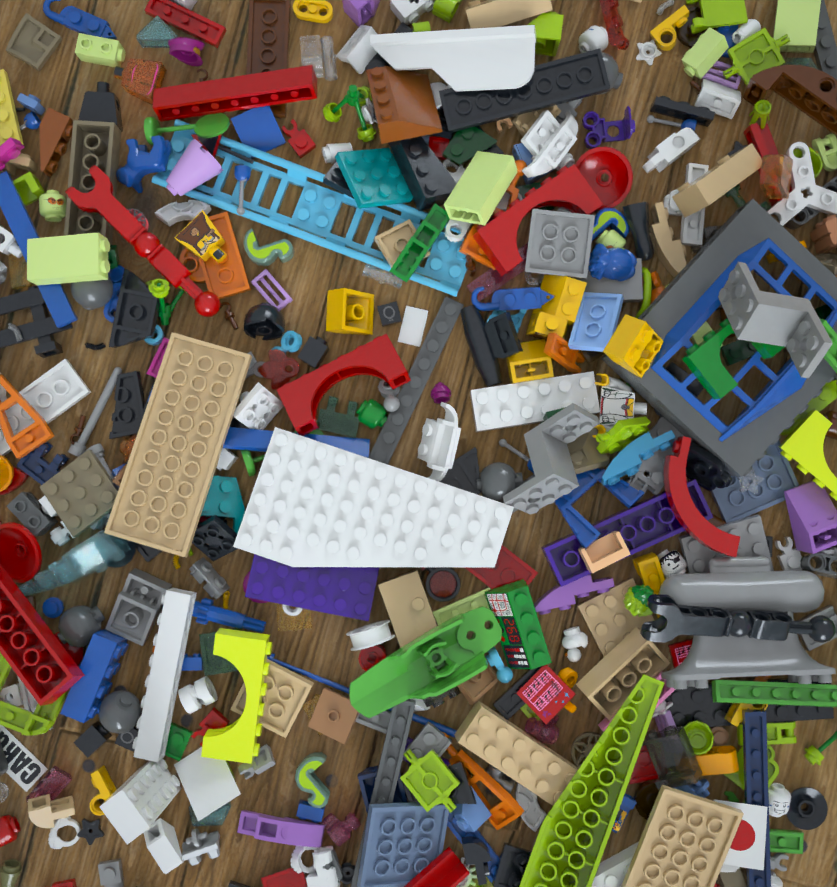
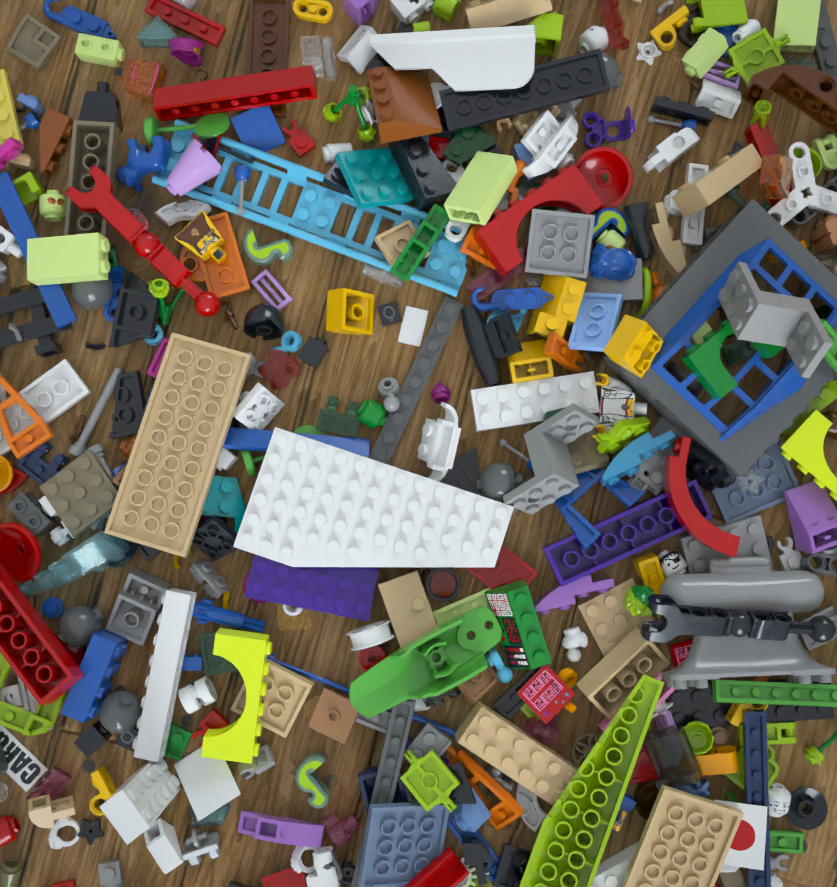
(305, 393): red arch -> none
(306, 811): blue piece -> none
(604, 551): light nougat panel -> none

